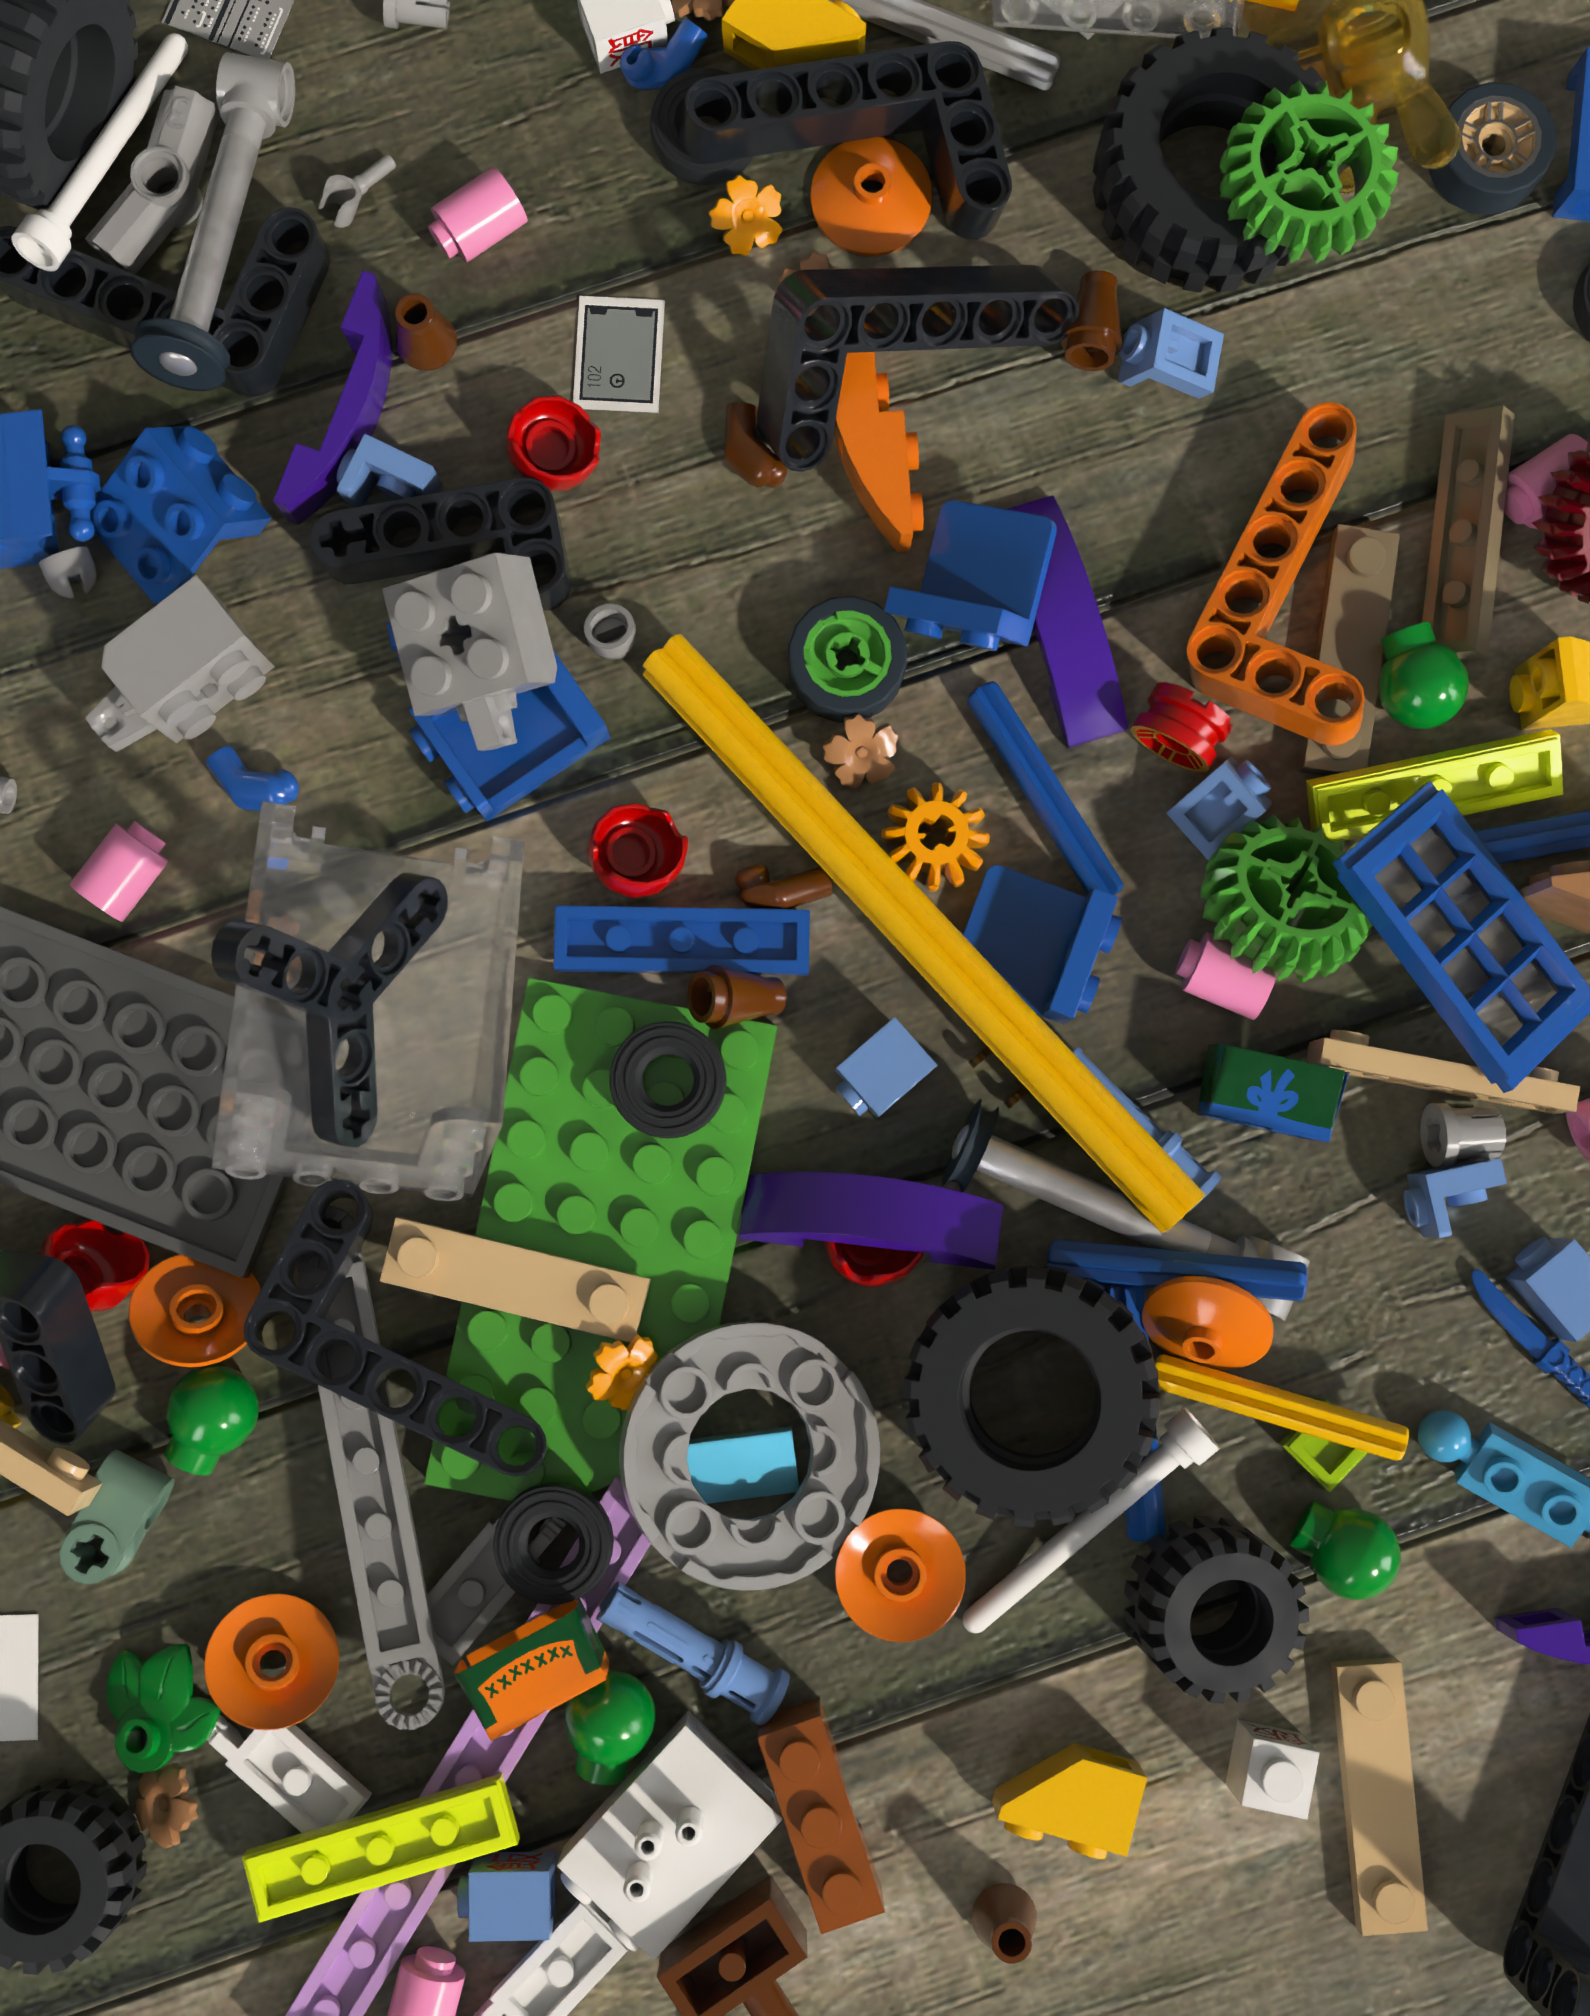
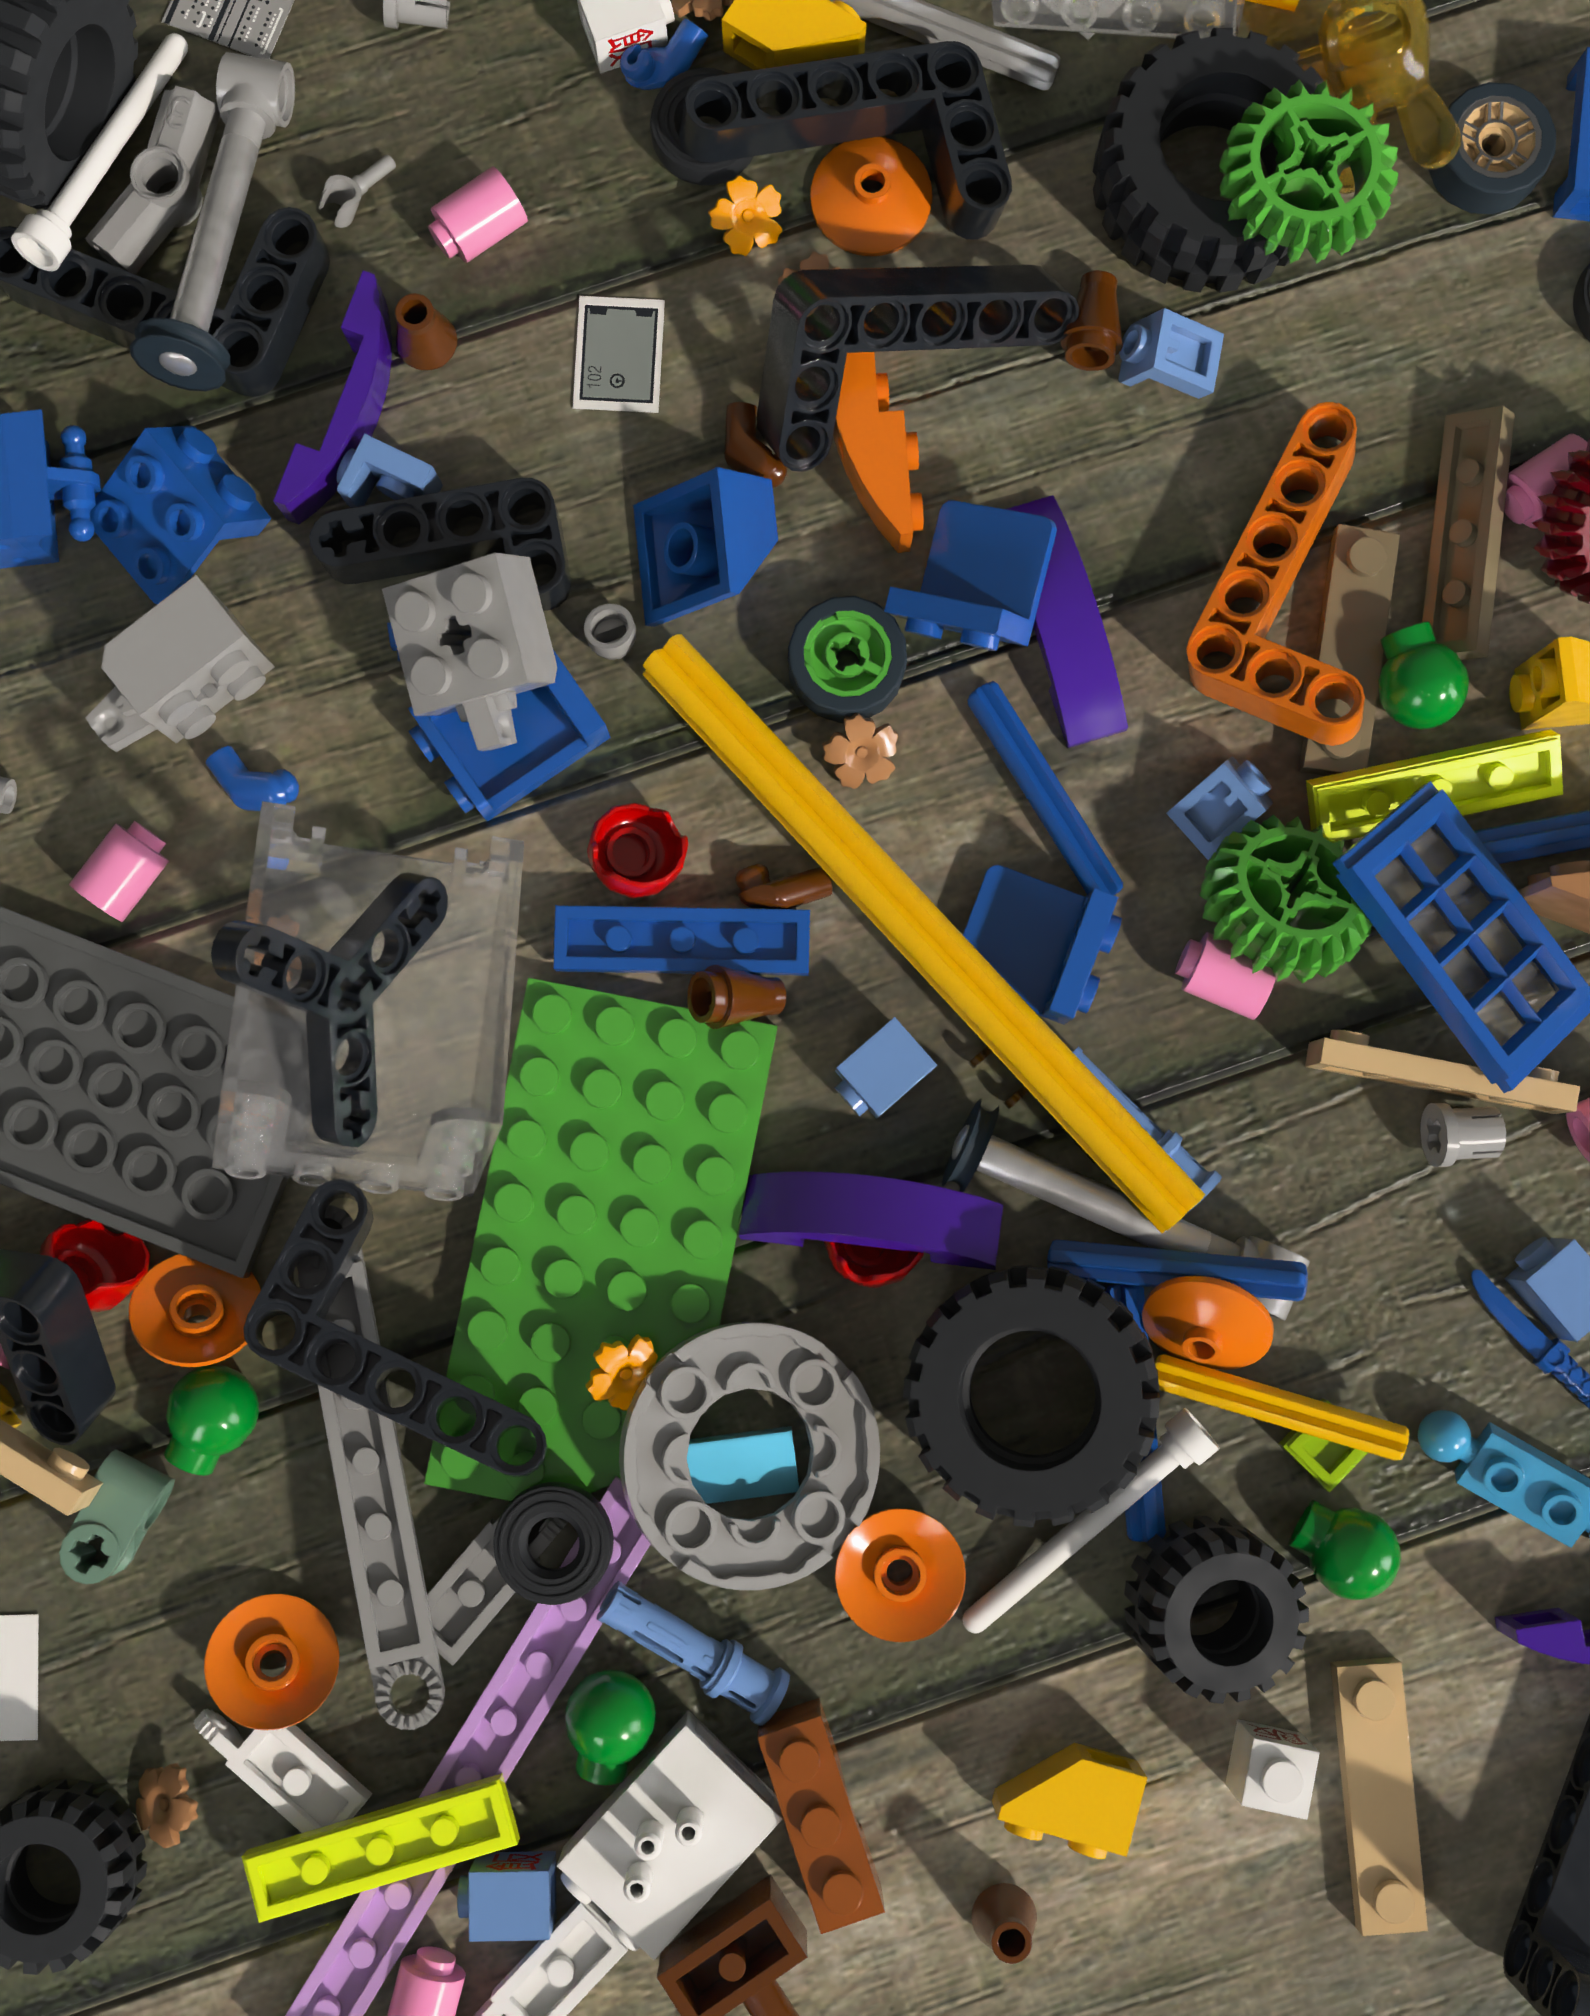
(68, 568): light grey hinge -> none
(161, 1702): green plate -> none
(515, 1279): tan plate -> none
(533, 1668): orange piece -> none
(553, 442): red hair -> none
(628, 1072): black tyre -> none
(702, 541): none -> blue slope
(927, 816): light orange gear -> none
(1181, 727): red wheel -> none
(1271, 1092): dark green piece -> none
(1460, 1184): medium blue bracket -> none

